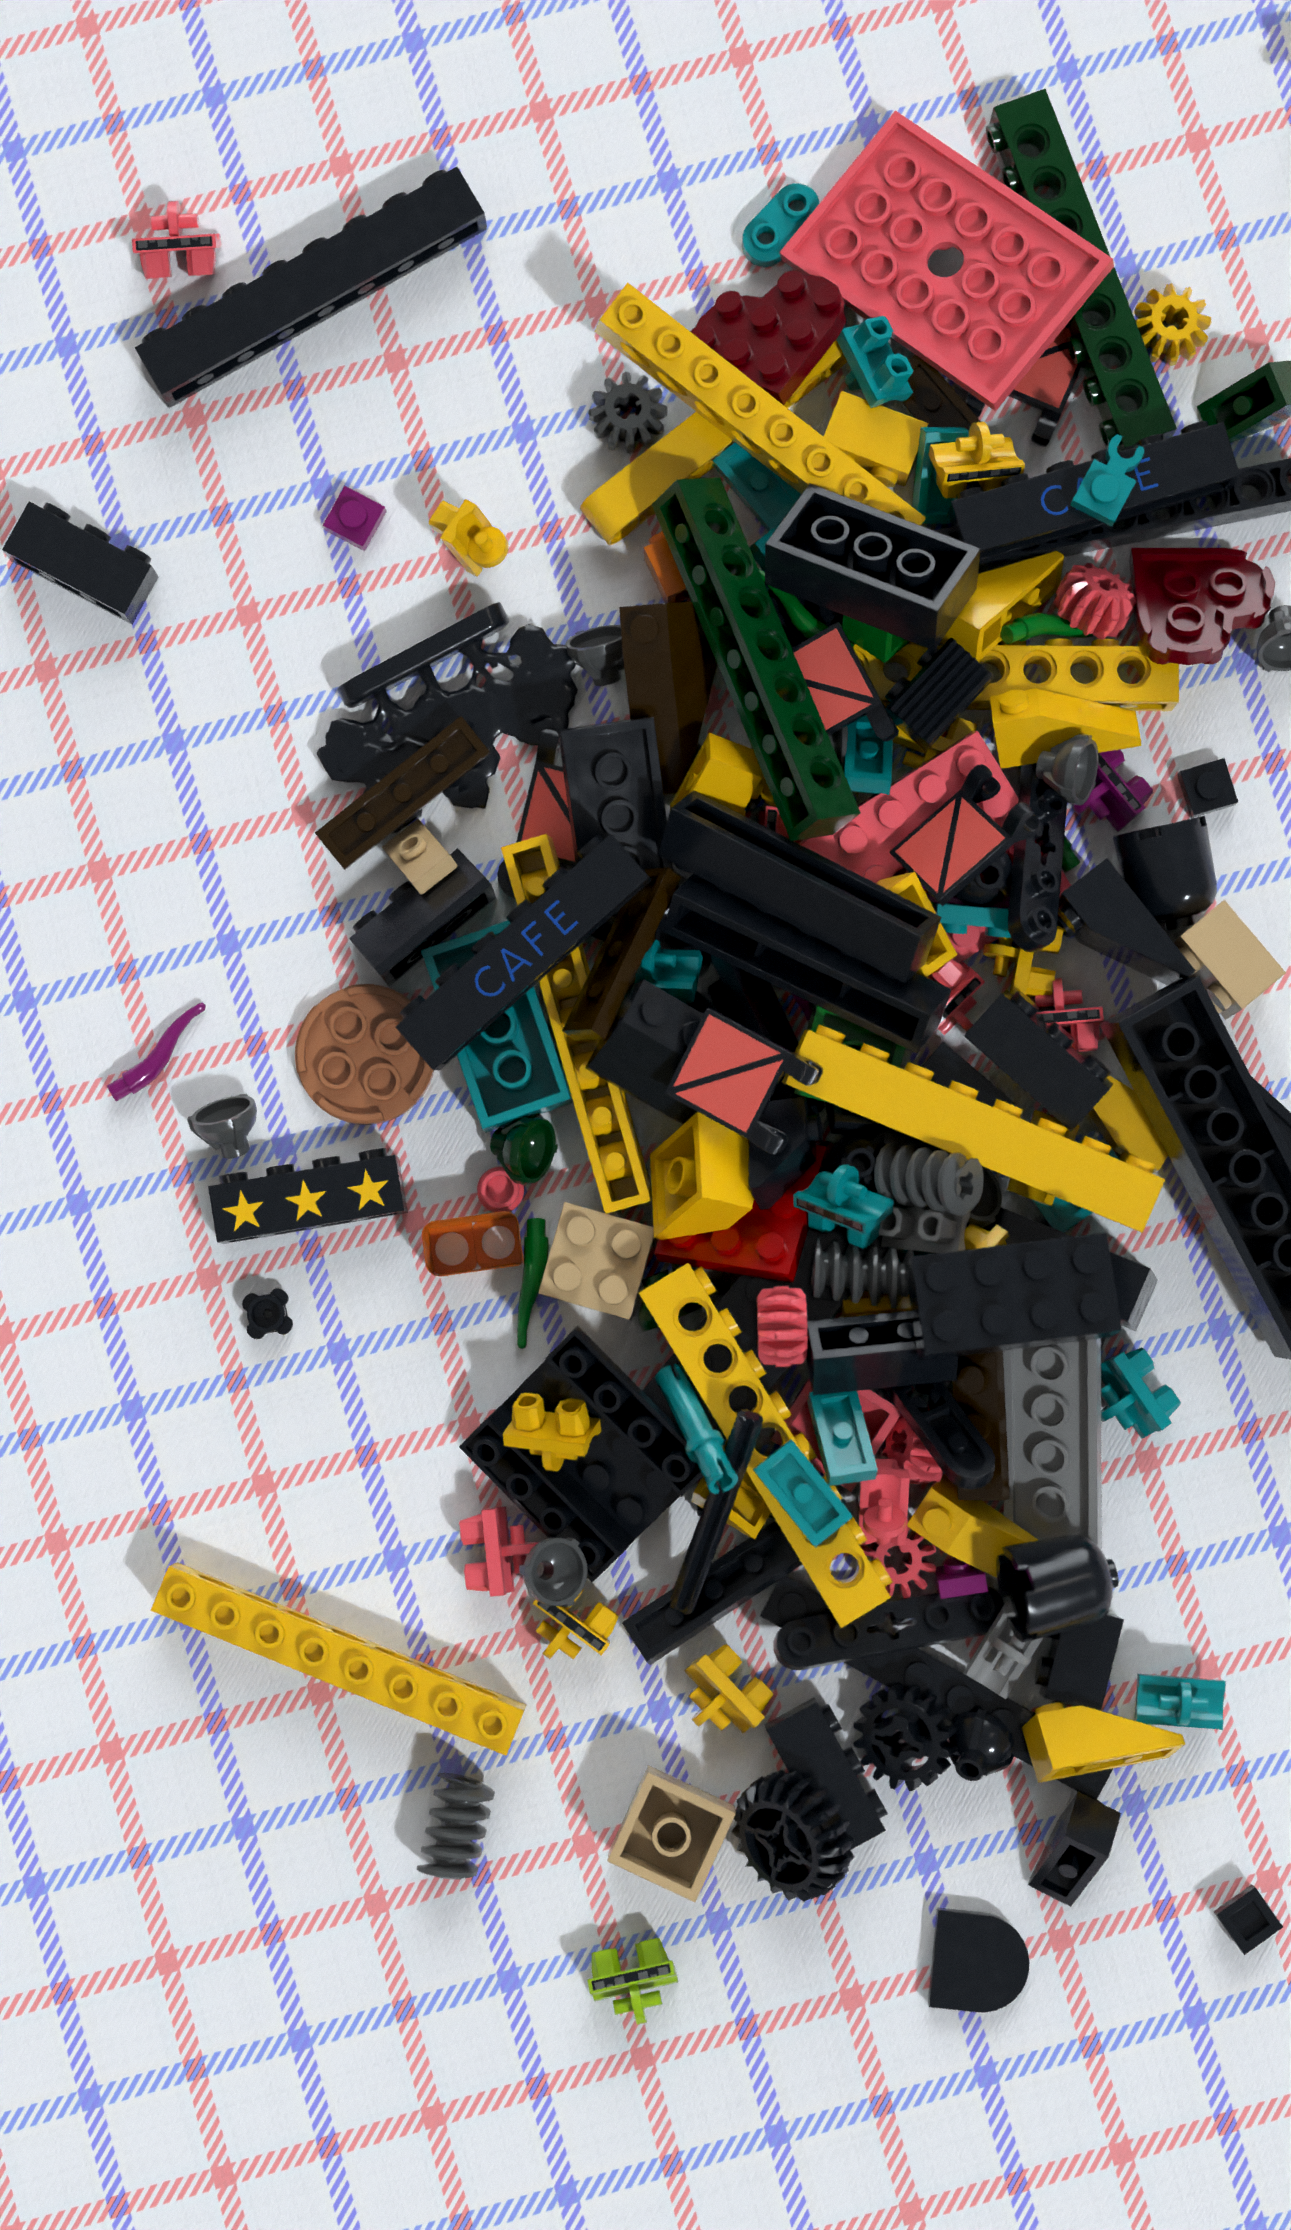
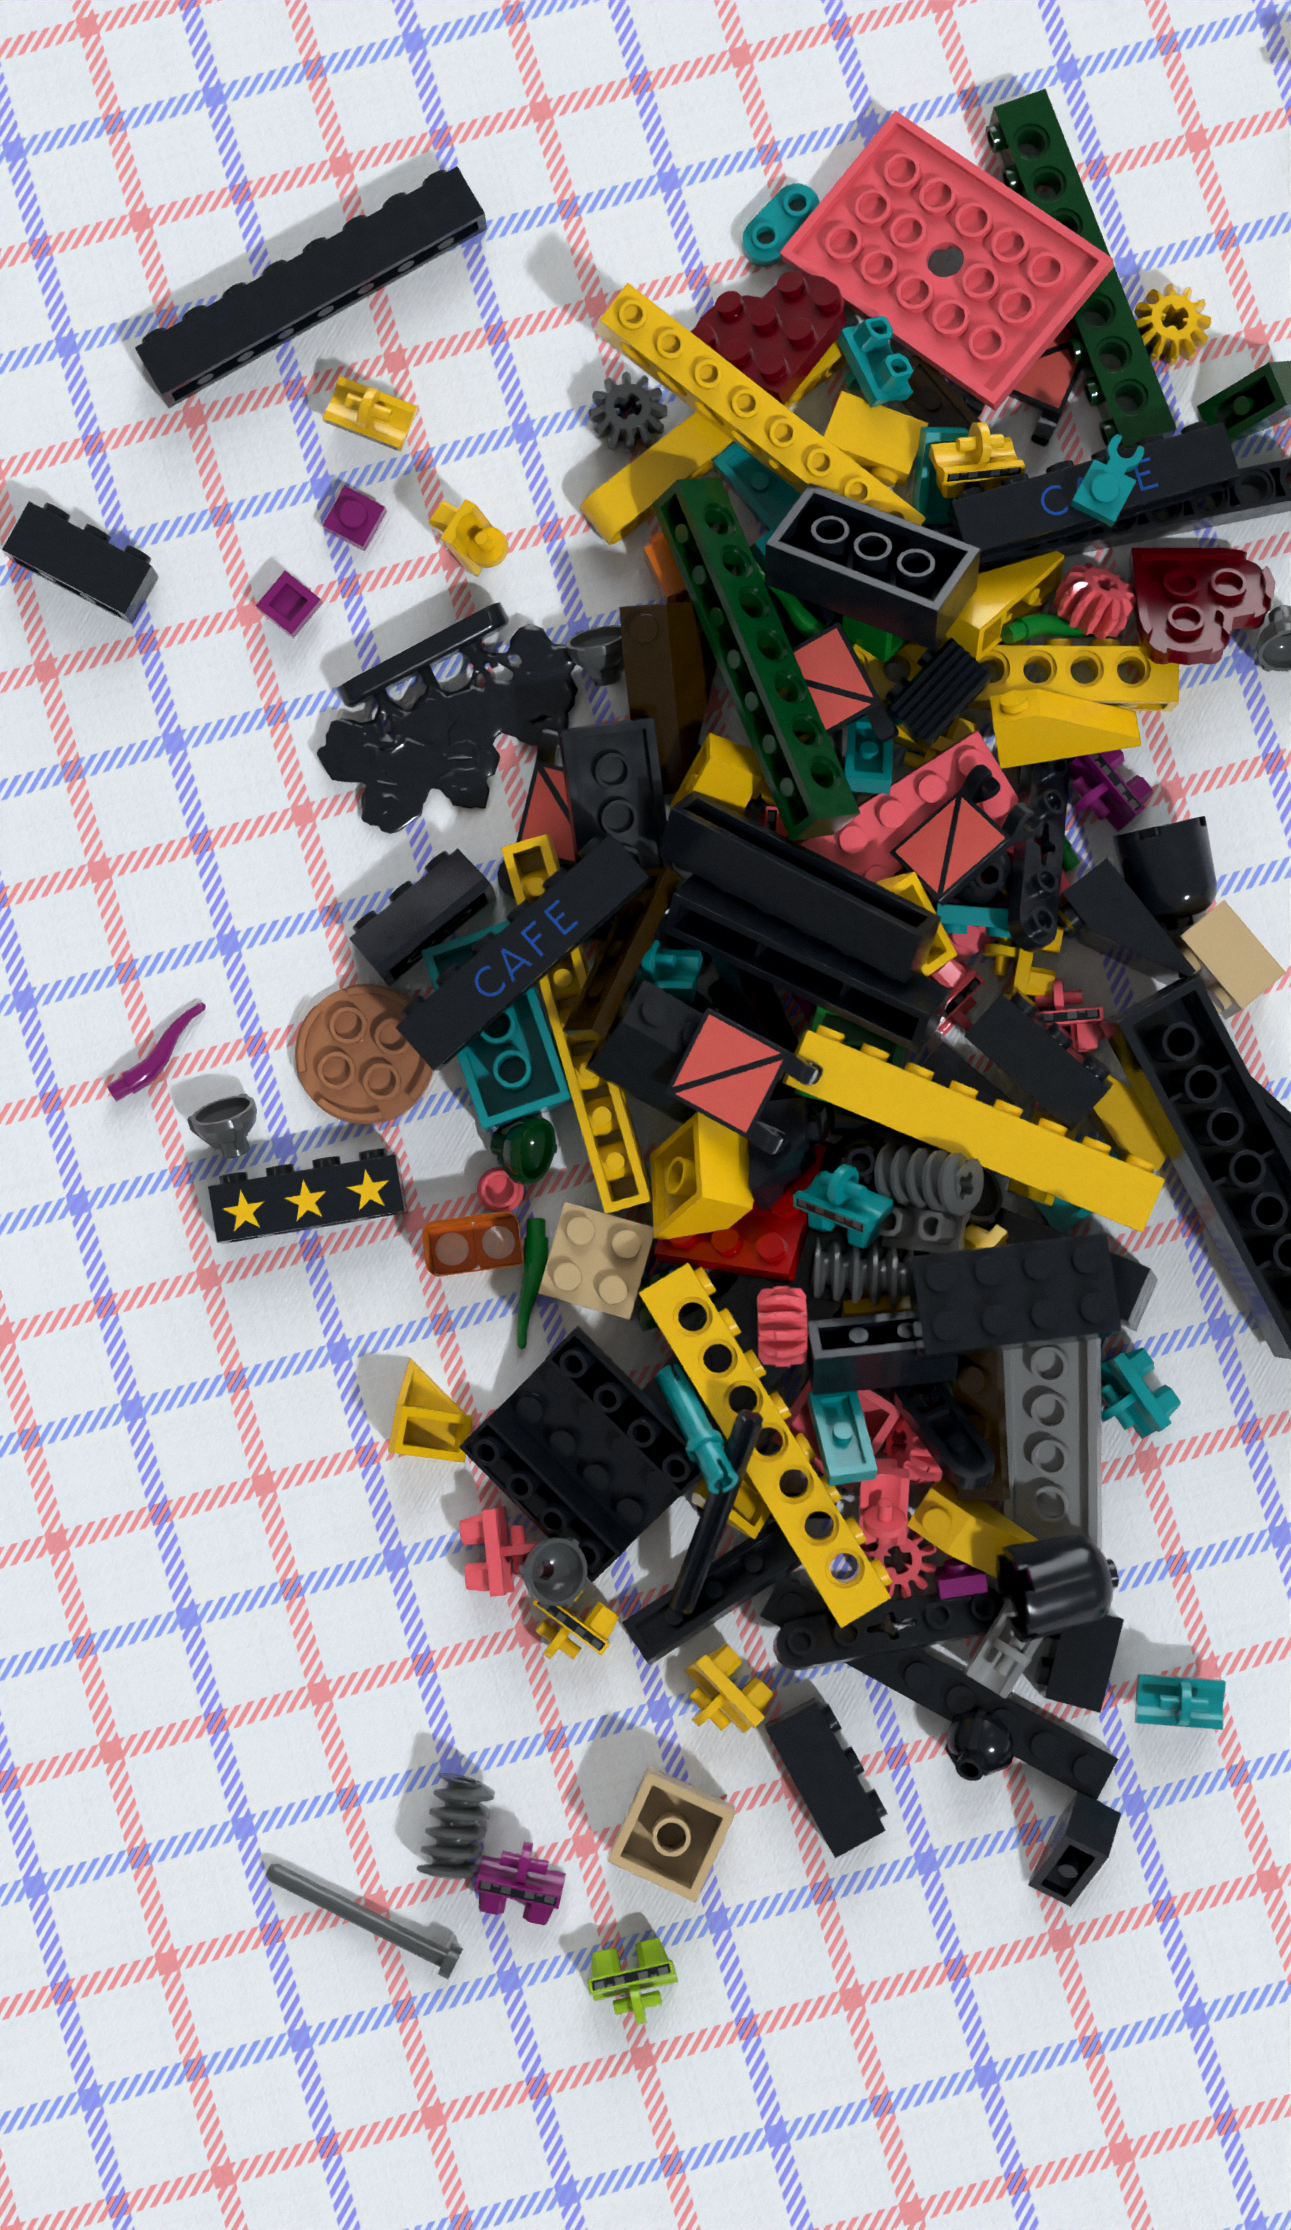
(155, 251): coral hips -> none
(255, 1307): black plate -> none
(289, 604): none -> magenta plate
(338, 1657): yellow brick -> none
(366, 1919): none -> dark grey bar
(370, 413): none -> yellow hips
(402, 793): dark brown plate -> none
(420, 856): tan plate -> none
(427, 1420): none -> yellow slope
(519, 1879): none -> magenta hips
(551, 1434): yellow hips -> none
(793, 1835): black gear -> none
(803, 1493): teal plate -> none
(921, 1736): black gear -> none
(976, 1962): black tile -> none
(1070, 768): dark grey piece -> none
(1089, 1740): yellow slope -> none
(1207, 788): black plate -> none
(1248, 1919): black plate -> none

